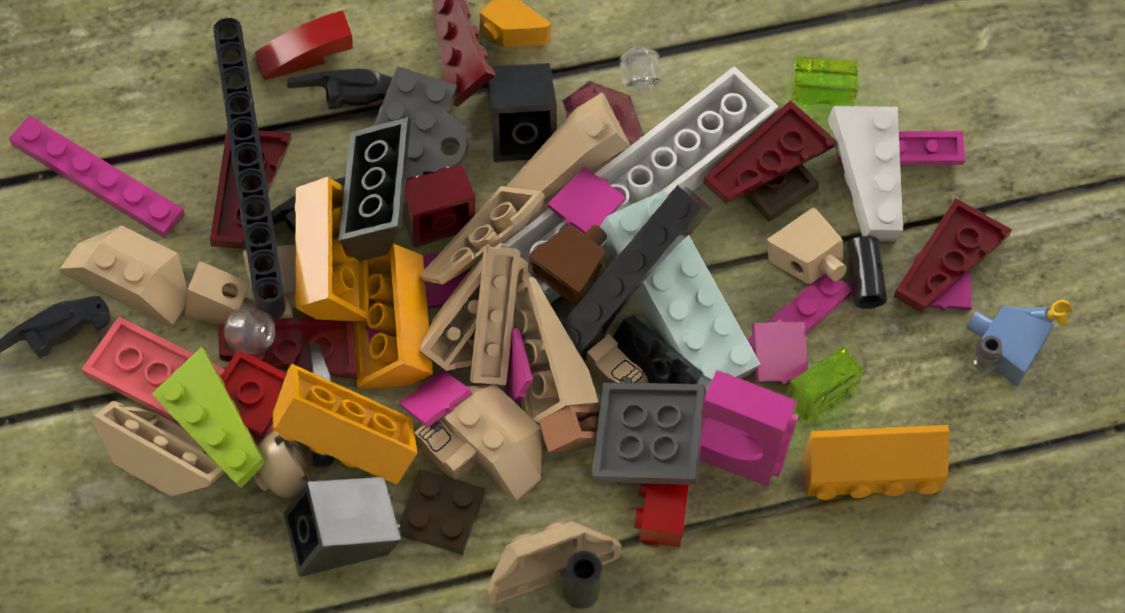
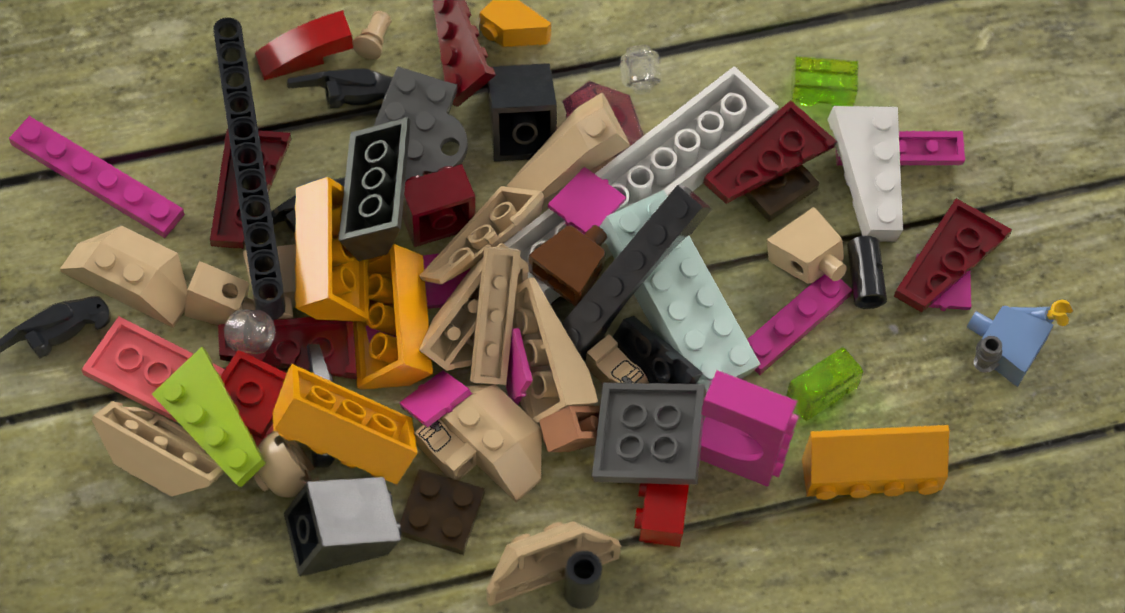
(370, 40): none -> tan pin
(779, 350): dark pink piece -> none

